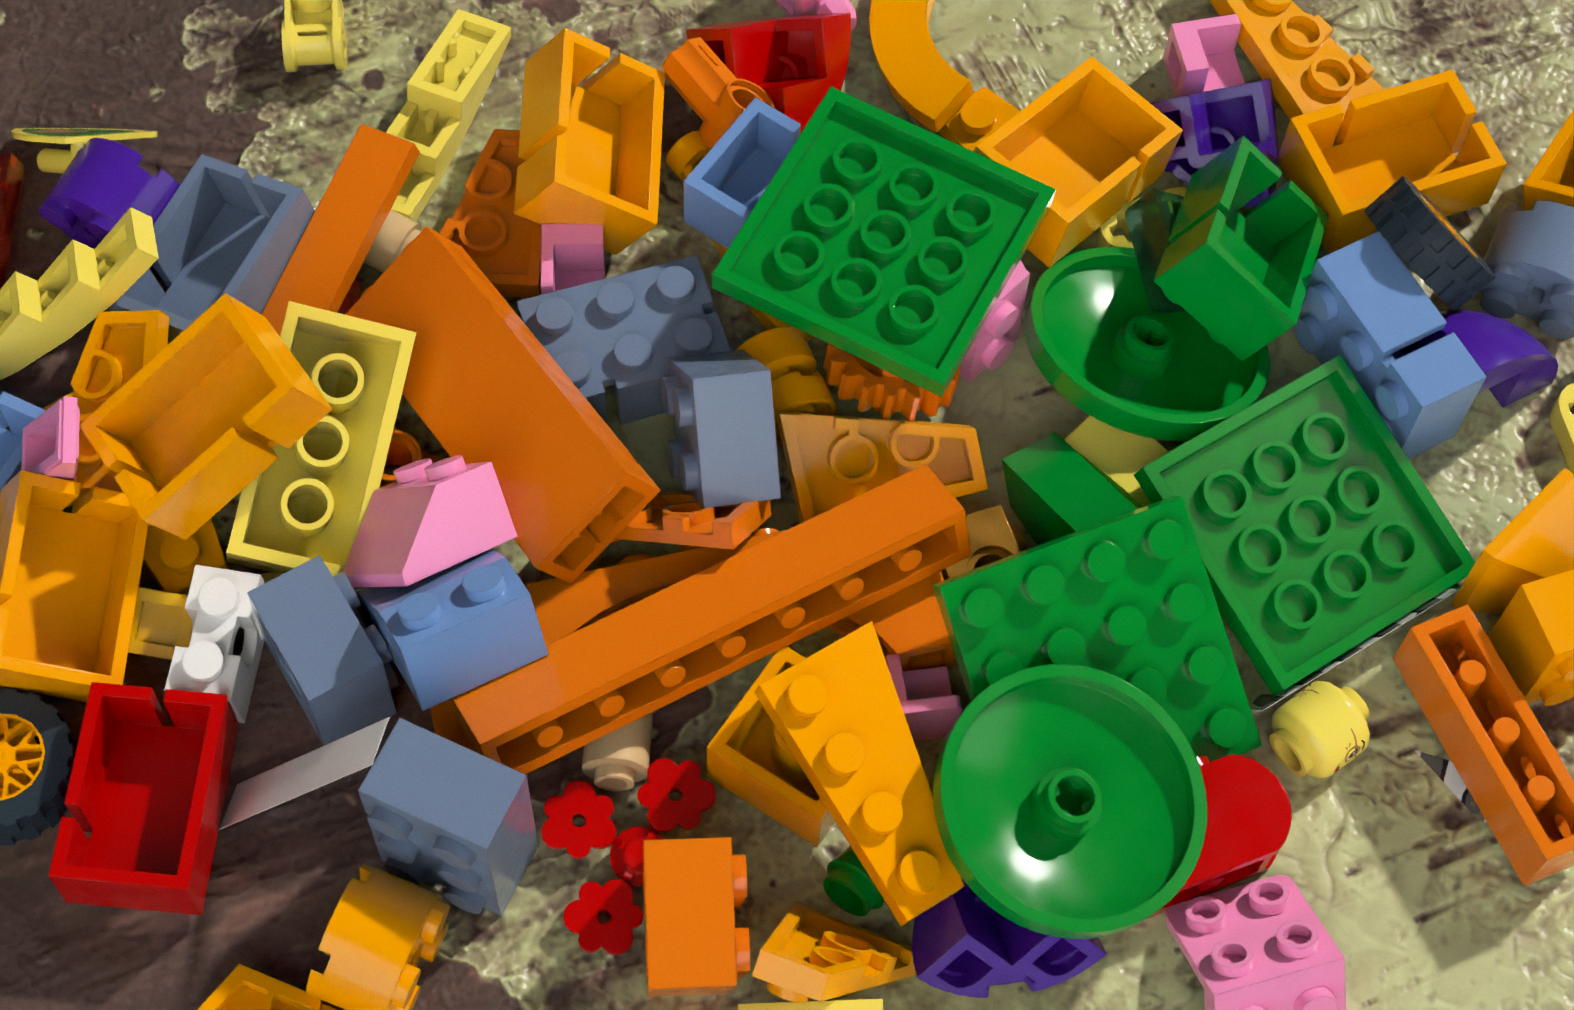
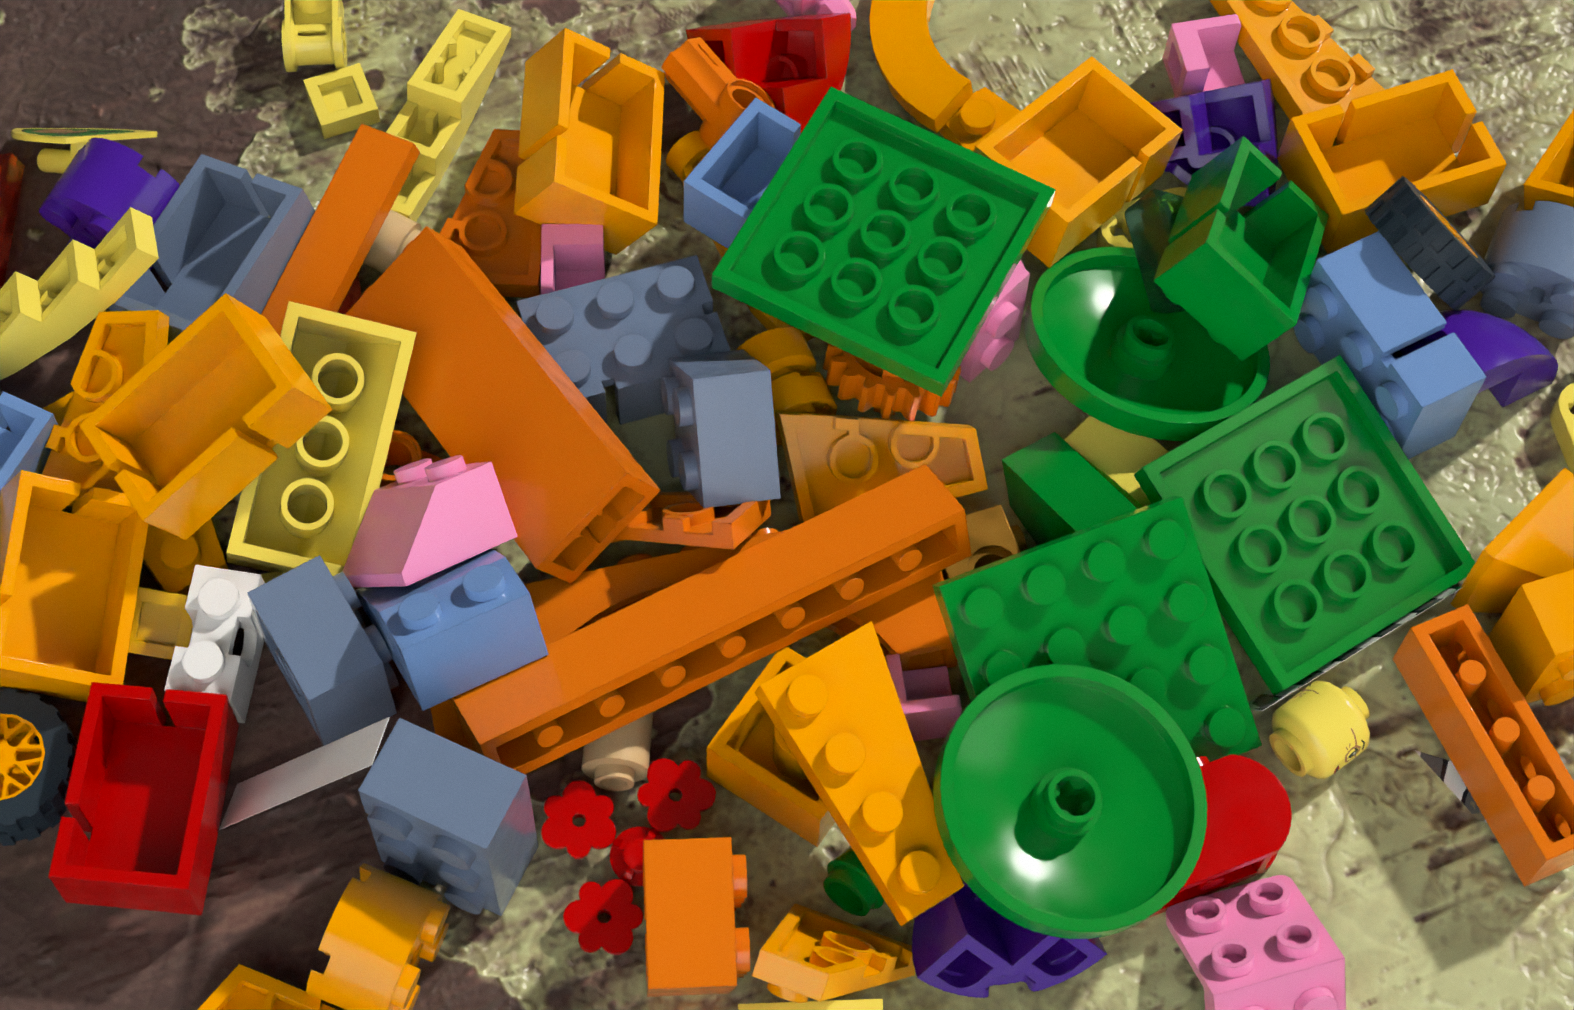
(52, 441): bright pink slope -> none
(341, 100): none -> light yellow tile

